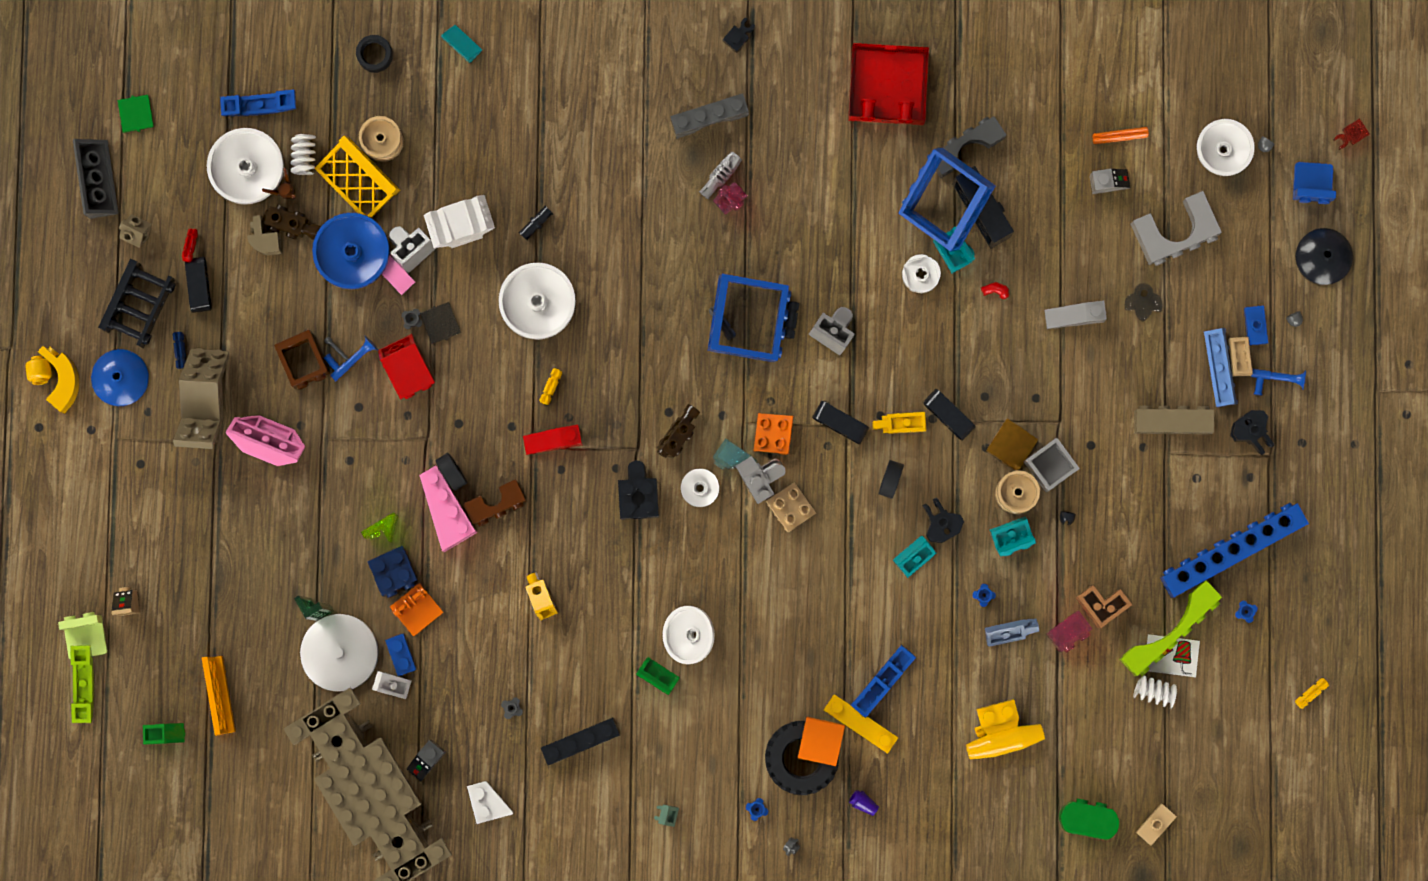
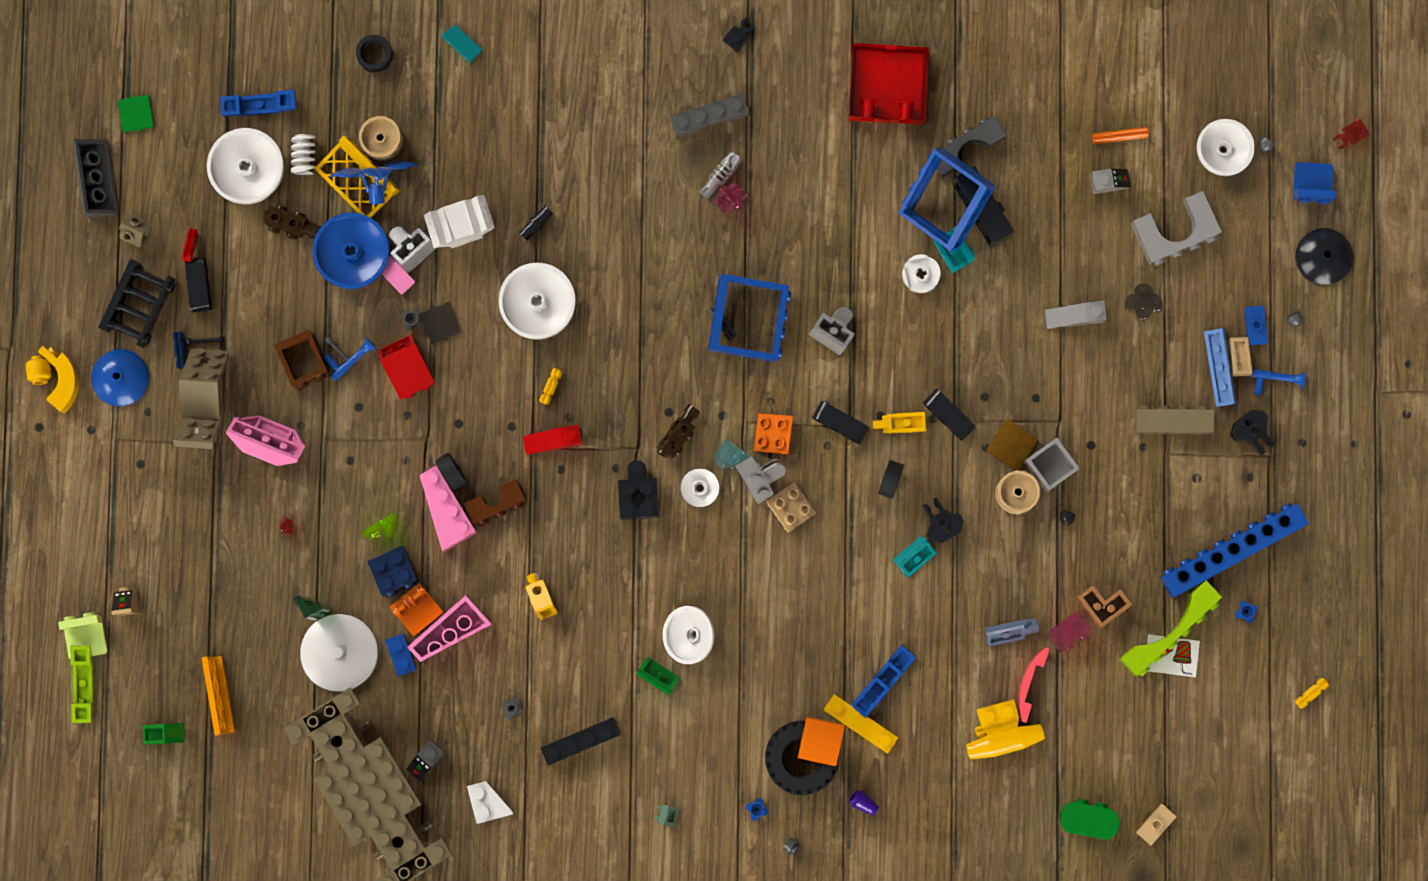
(189, 341): none -> black hinge
(264, 242): dark tan brick -> none
(285, 189): reddish brown plant -> none
(286, 527): none -> clear red plate
(376, 190): none -> blue plant
(391, 685): white slope -> none
(453, 626): none -> bright pink wedge
(791, 321): black axle -> none
(984, 600): blue plate -> none
(996, 287): red arm -> none
(1012, 537): teal bracket -> none
(1024, 707): none -> coral slope
(1156, 691): white piece -> none

